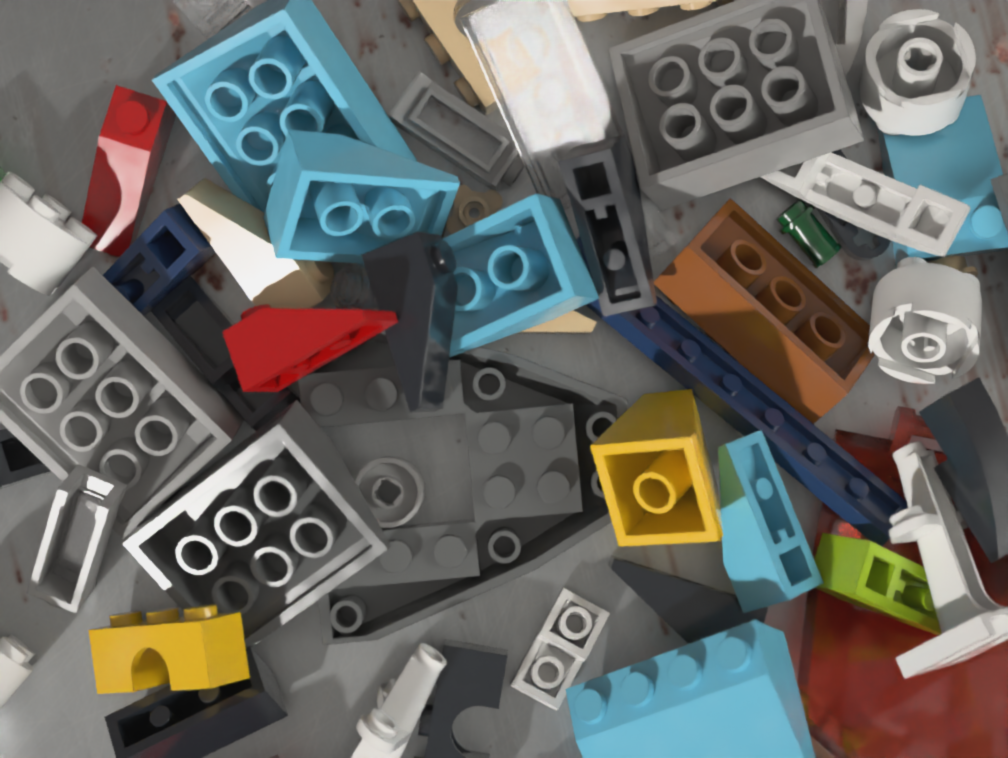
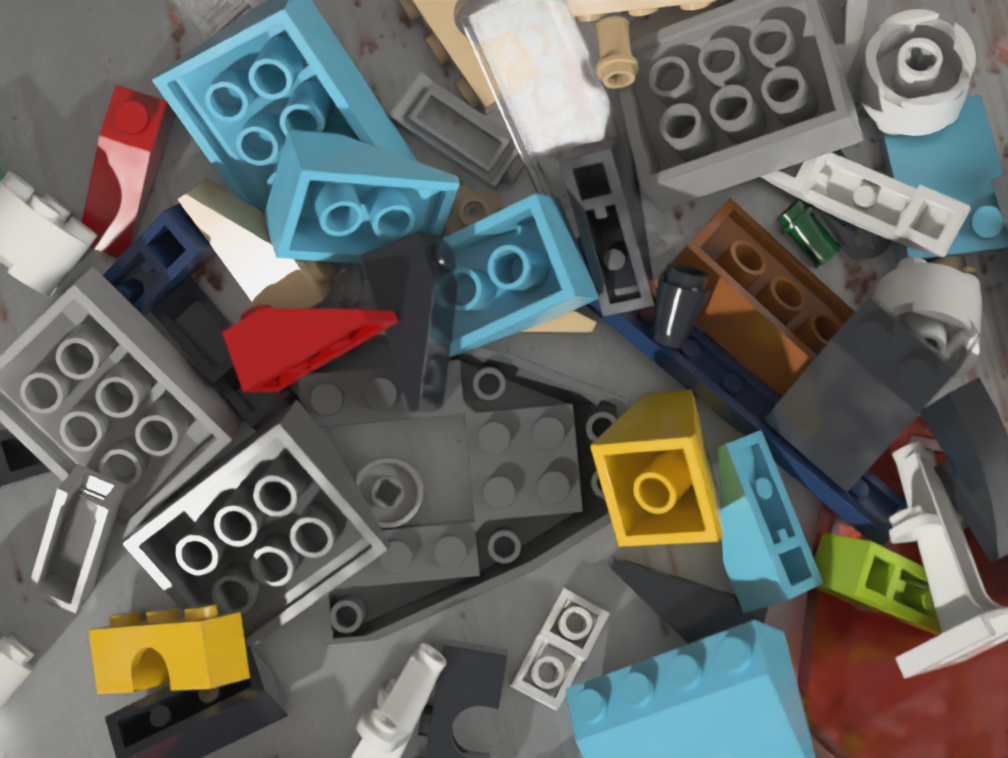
(616, 62): none -> tan pin
(678, 303): none -> black cone
(860, 393): none -> black slope

